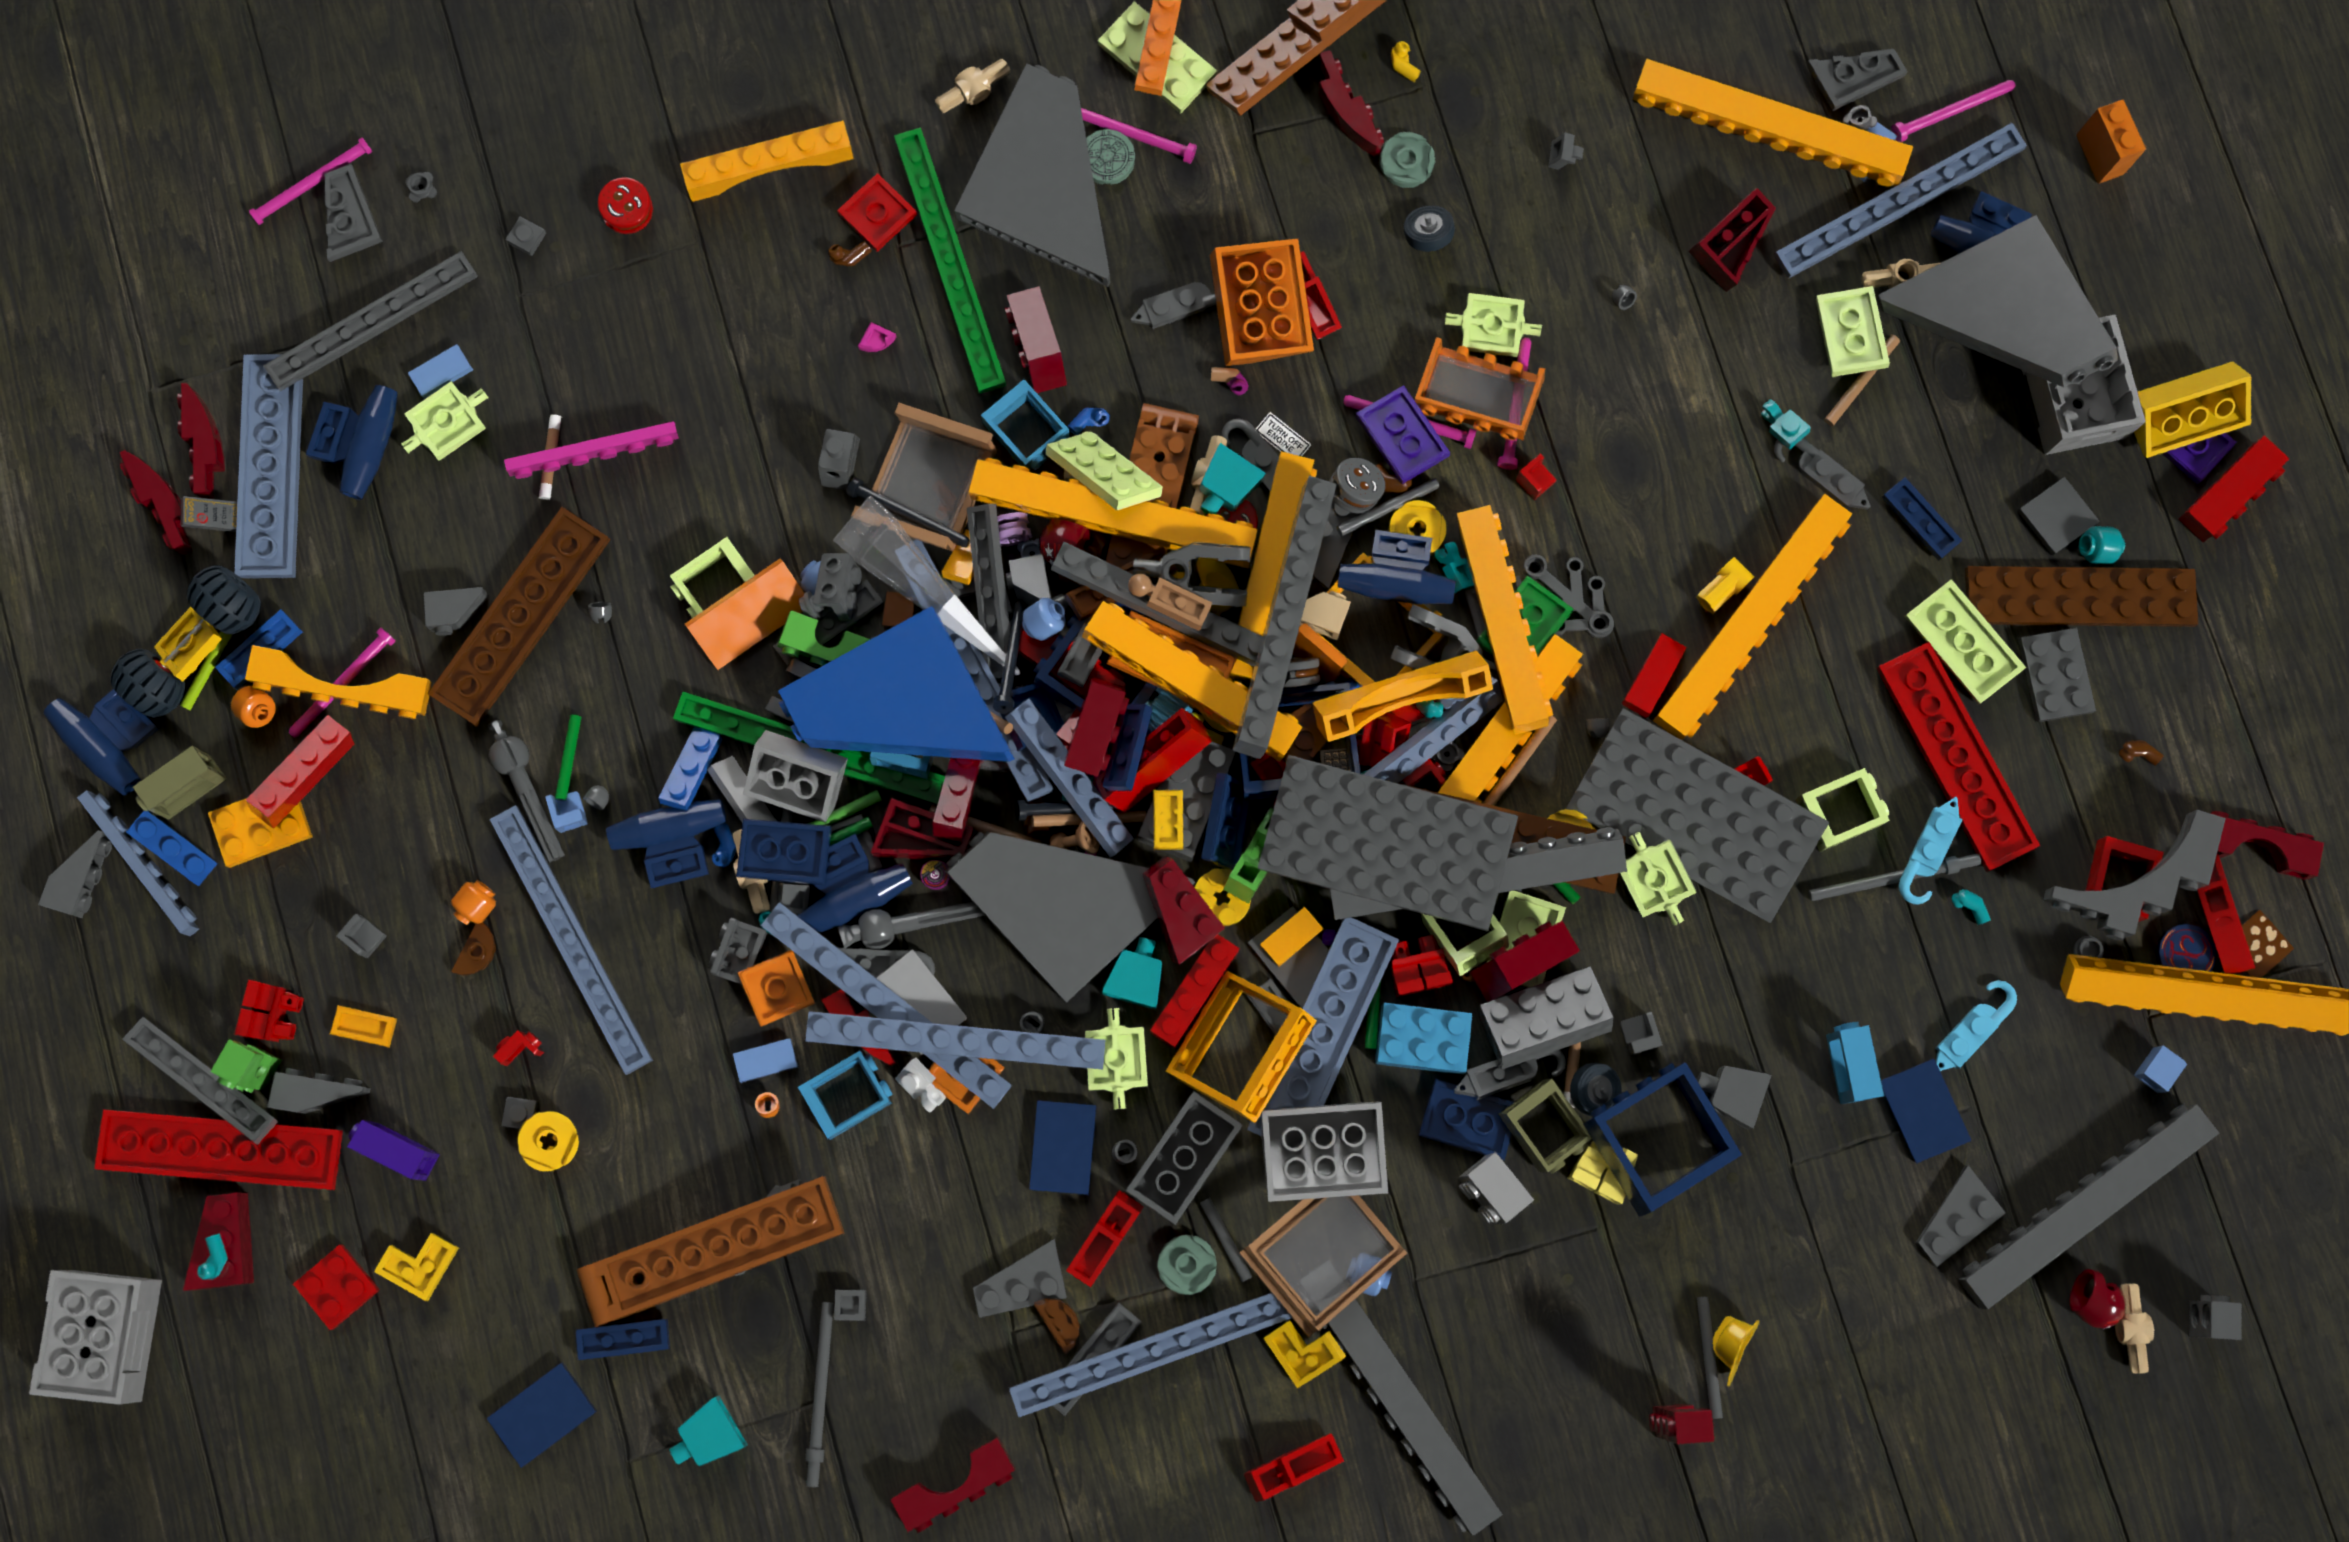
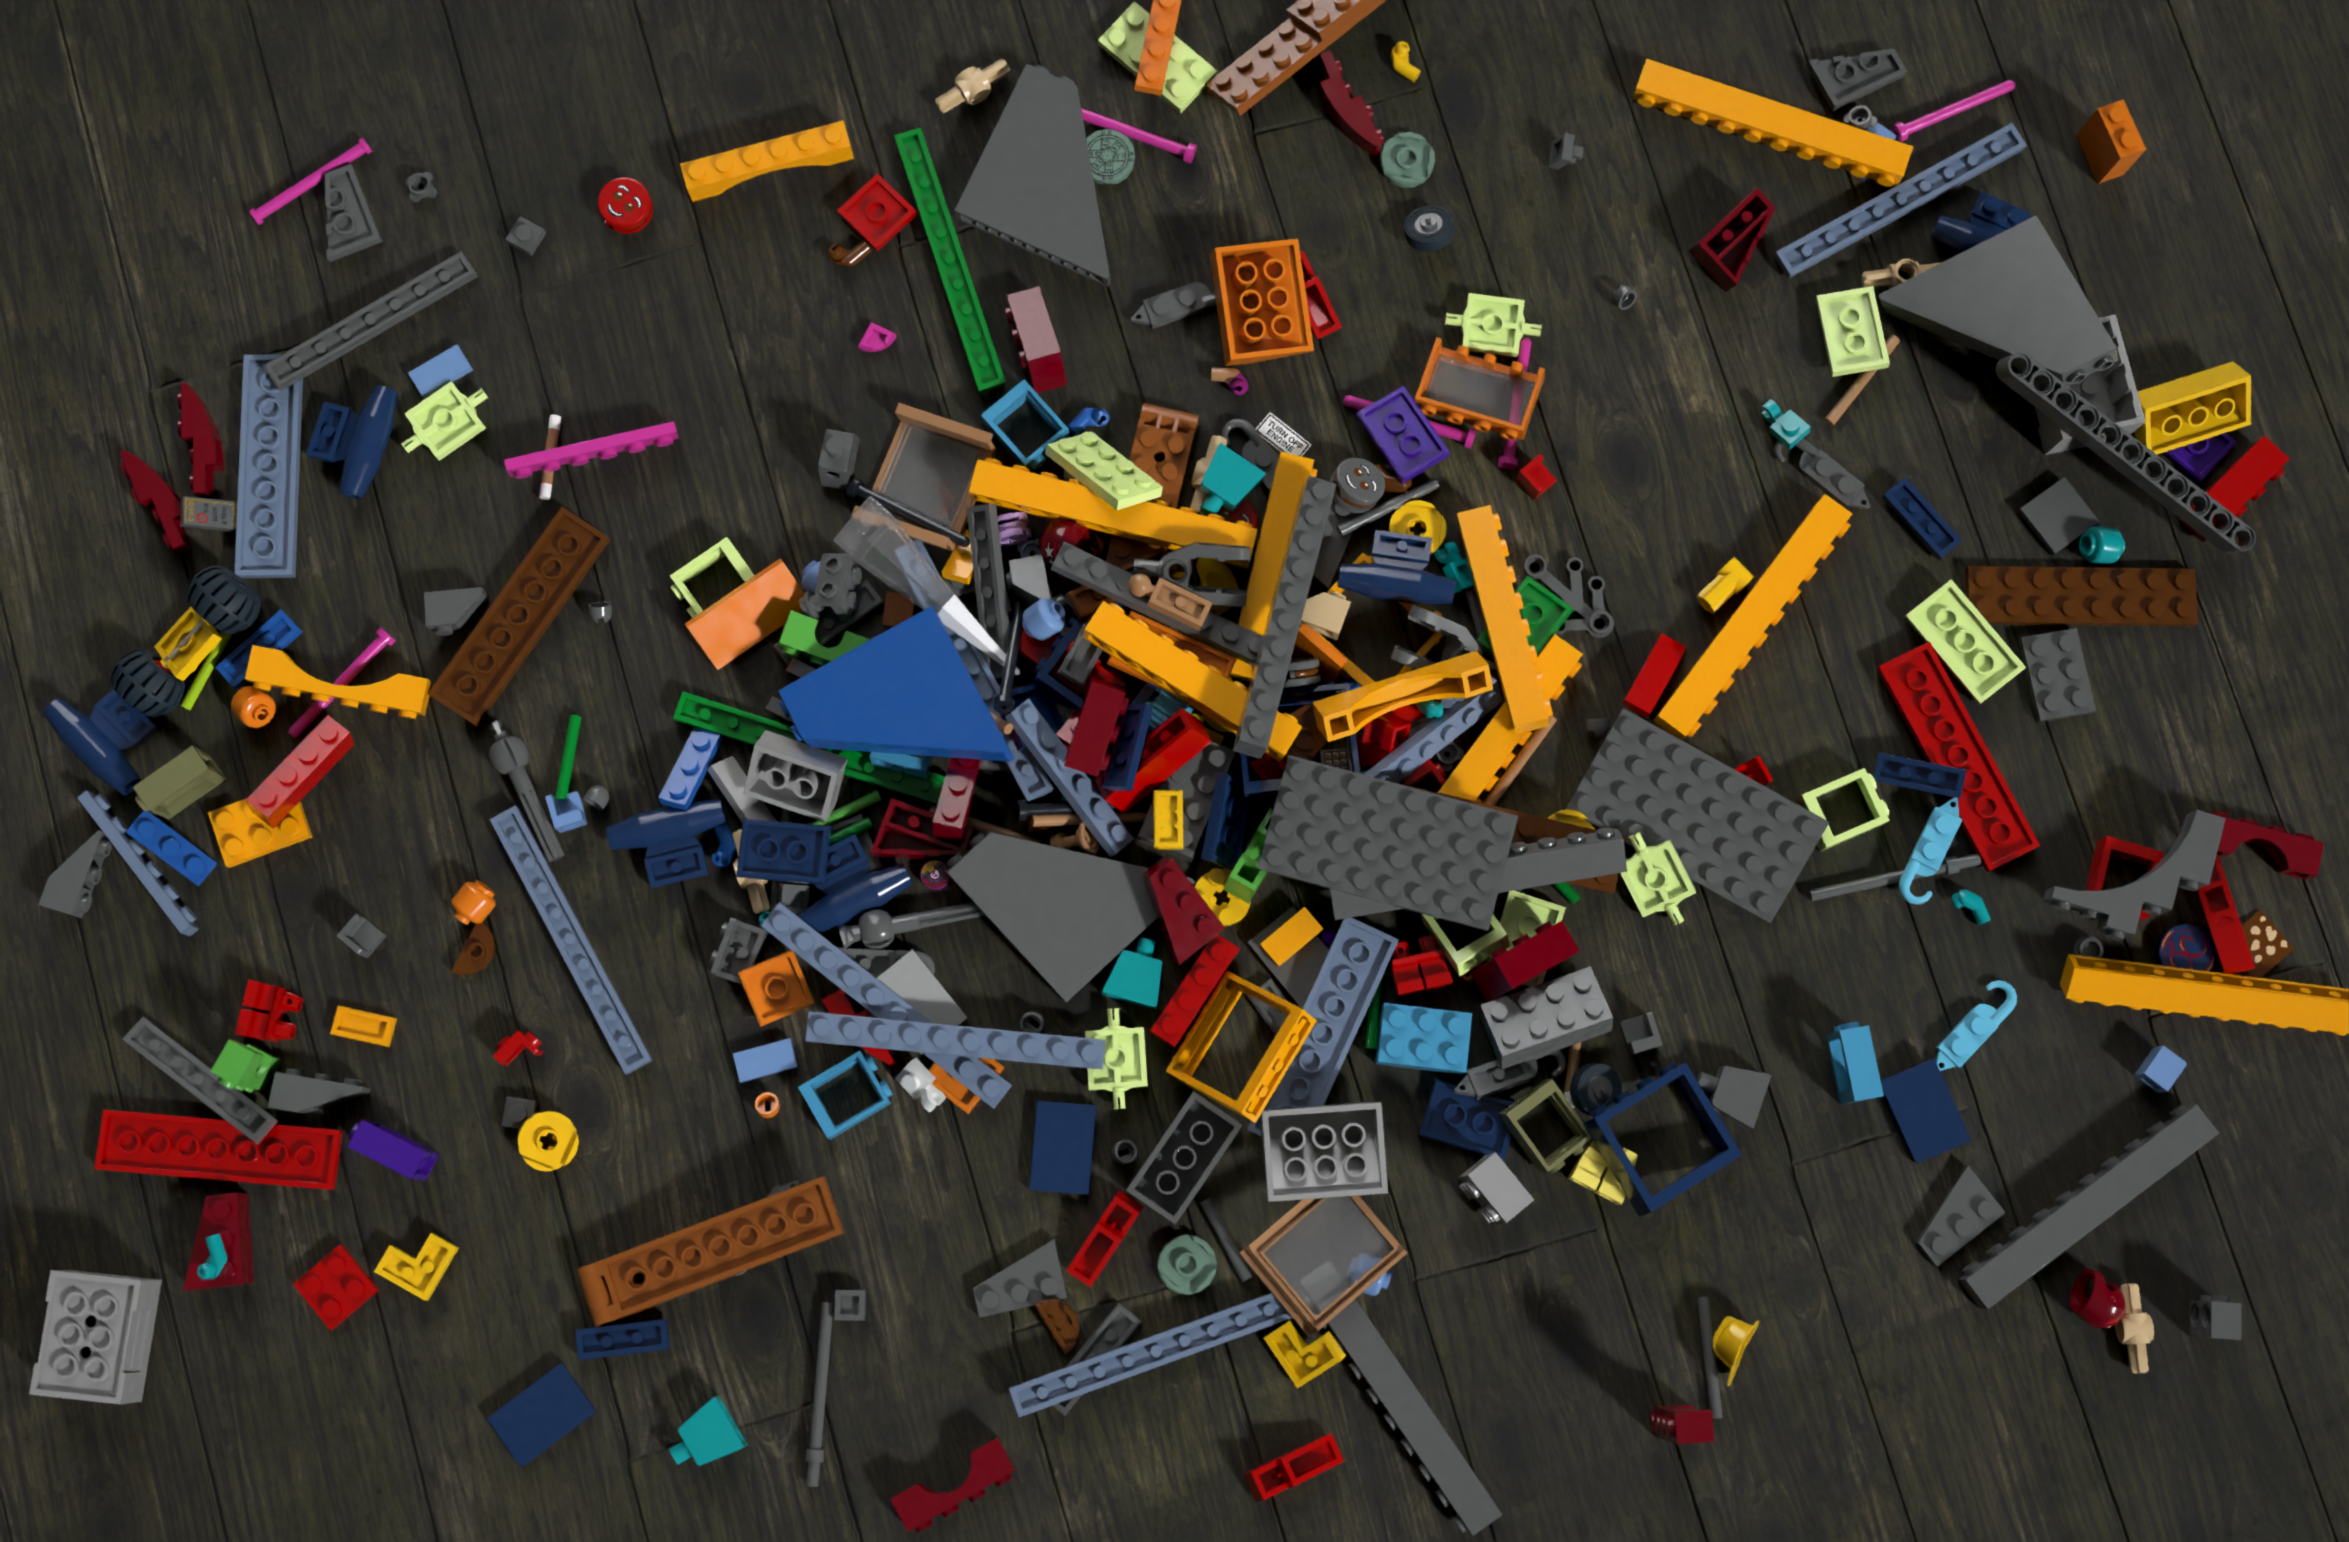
(1919, 775): none -> dark blue plate
(2138, 454): none -> dark grey beam
(2140, 748): reddish brown arm -> none

